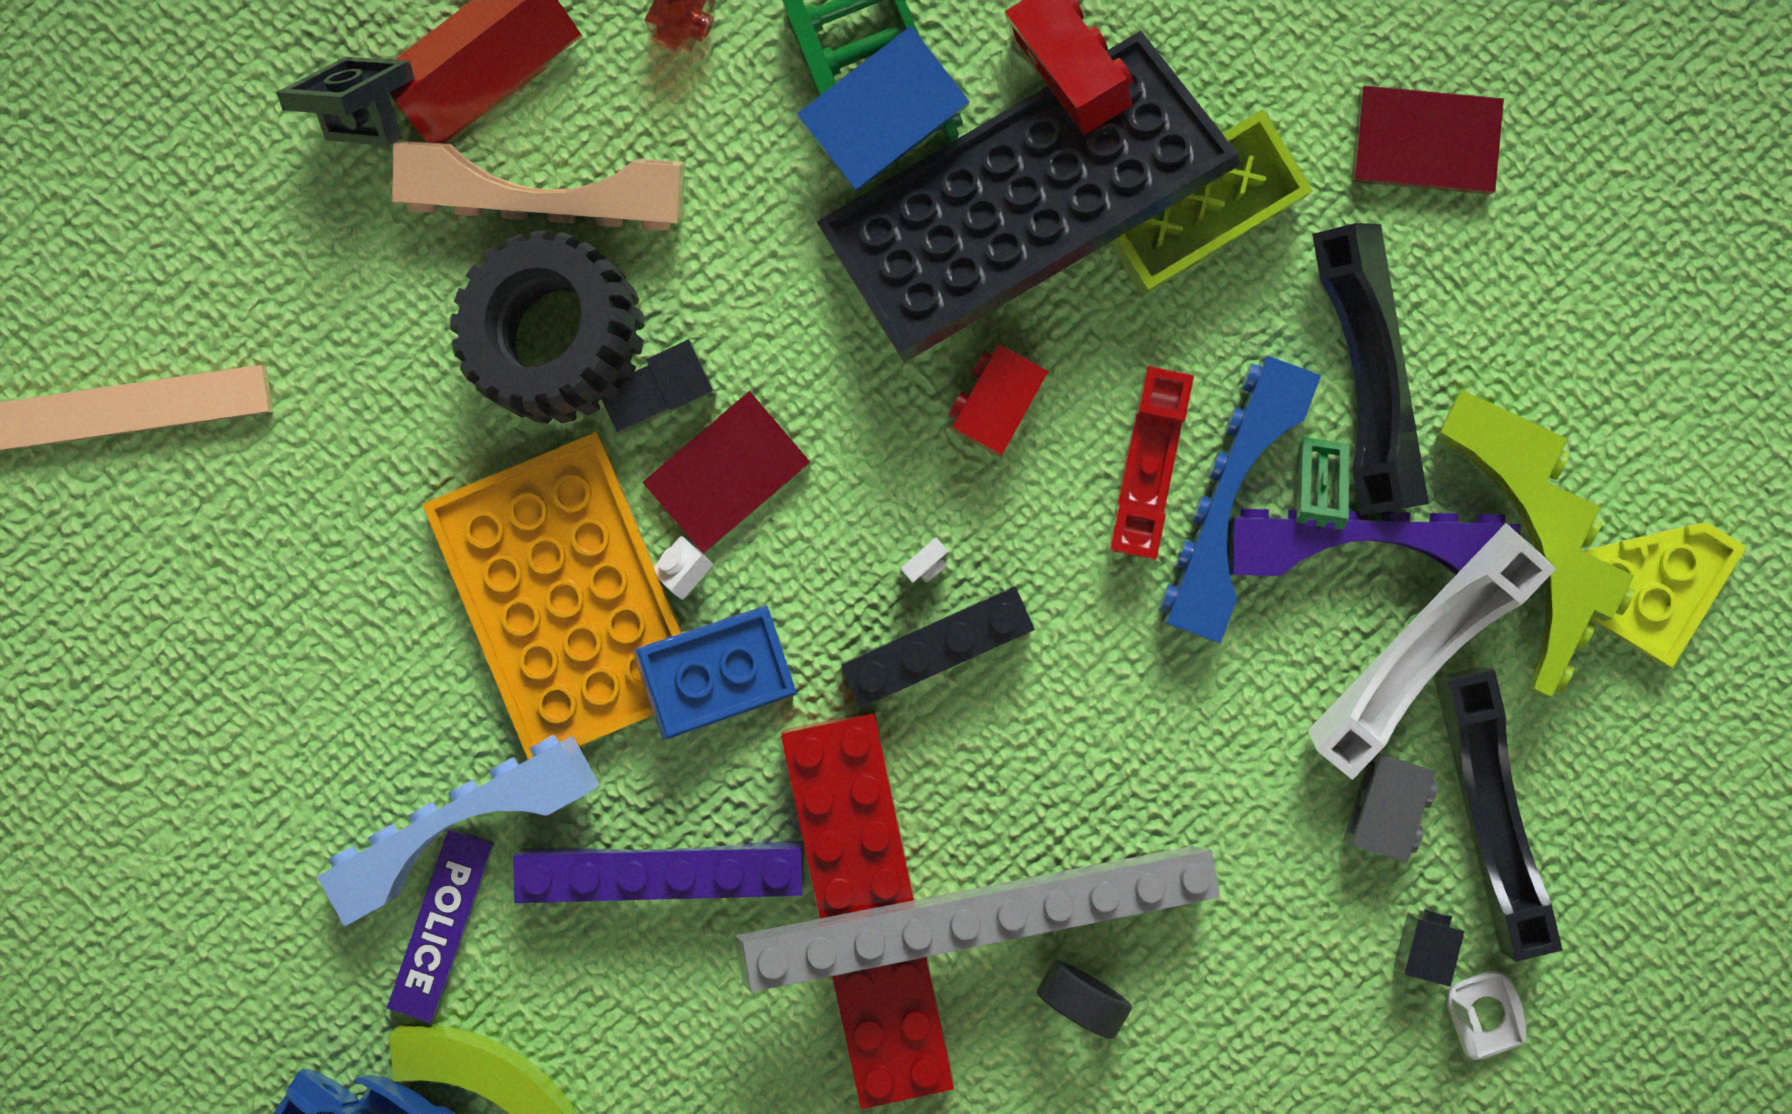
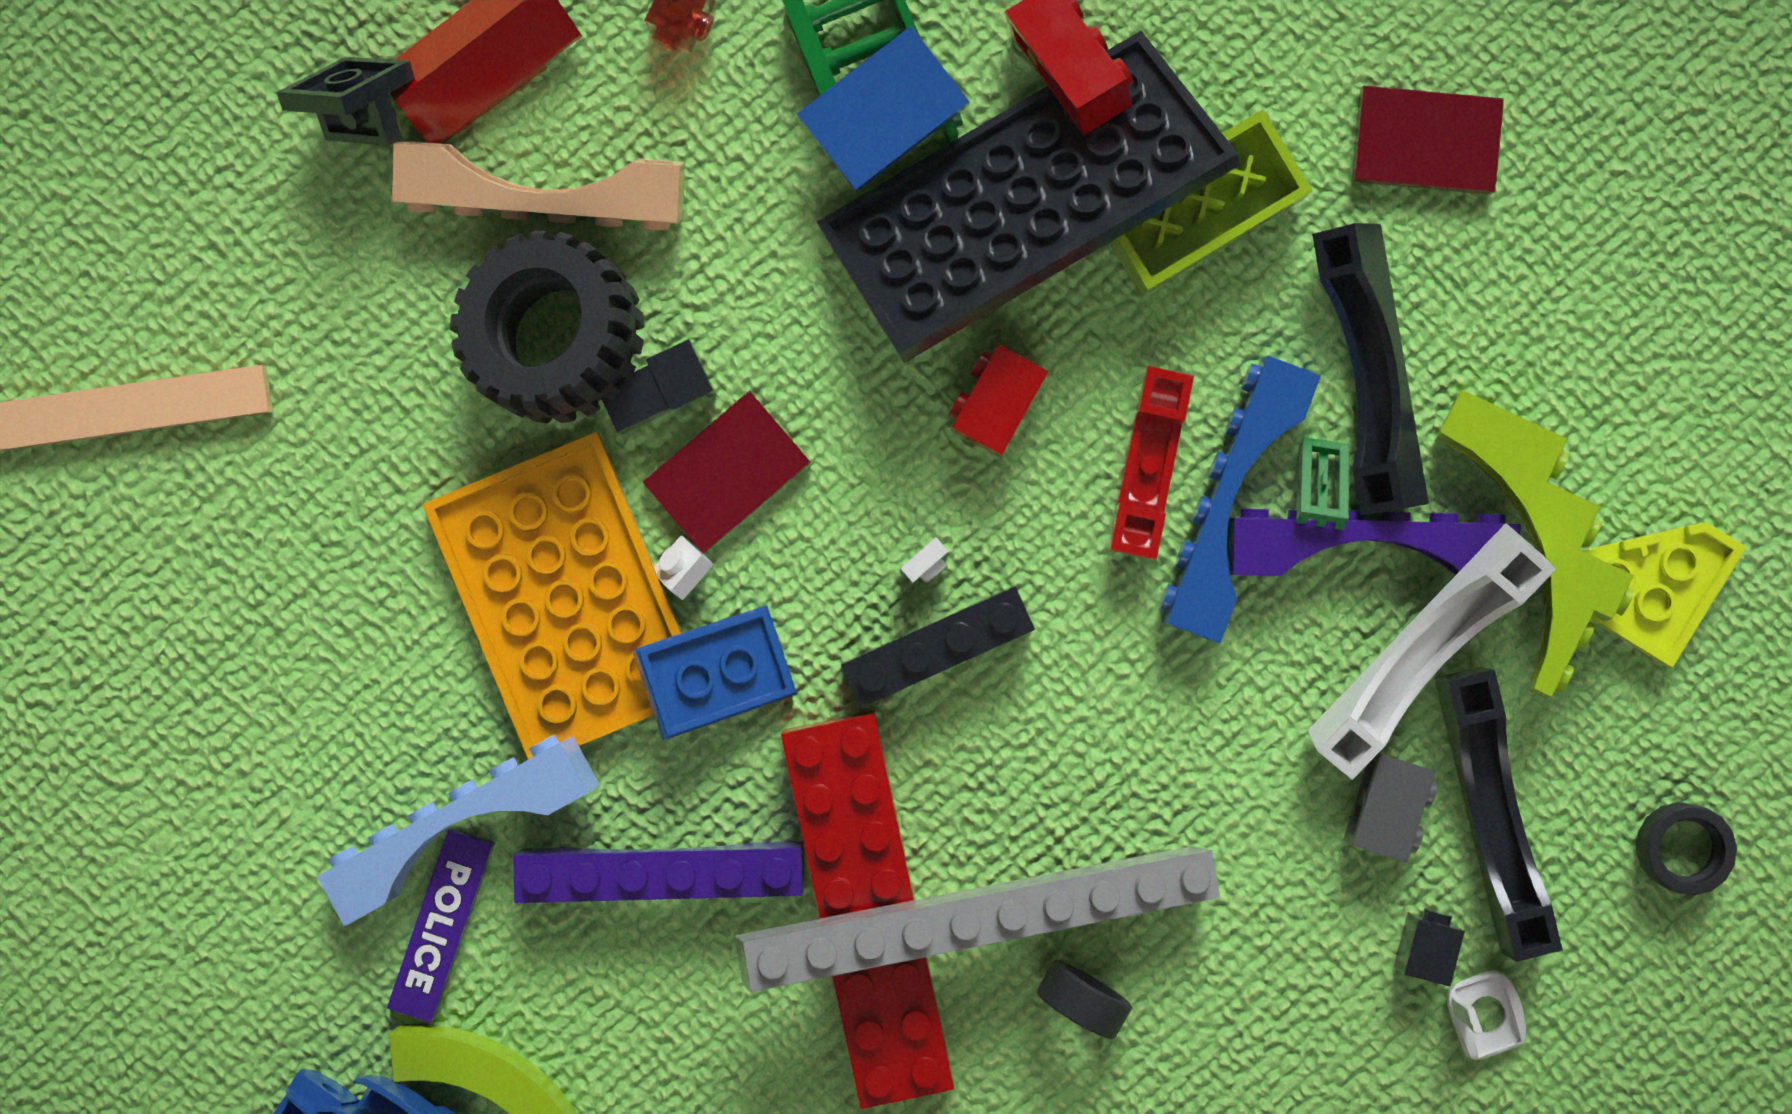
(1722, 852): none -> black tyre

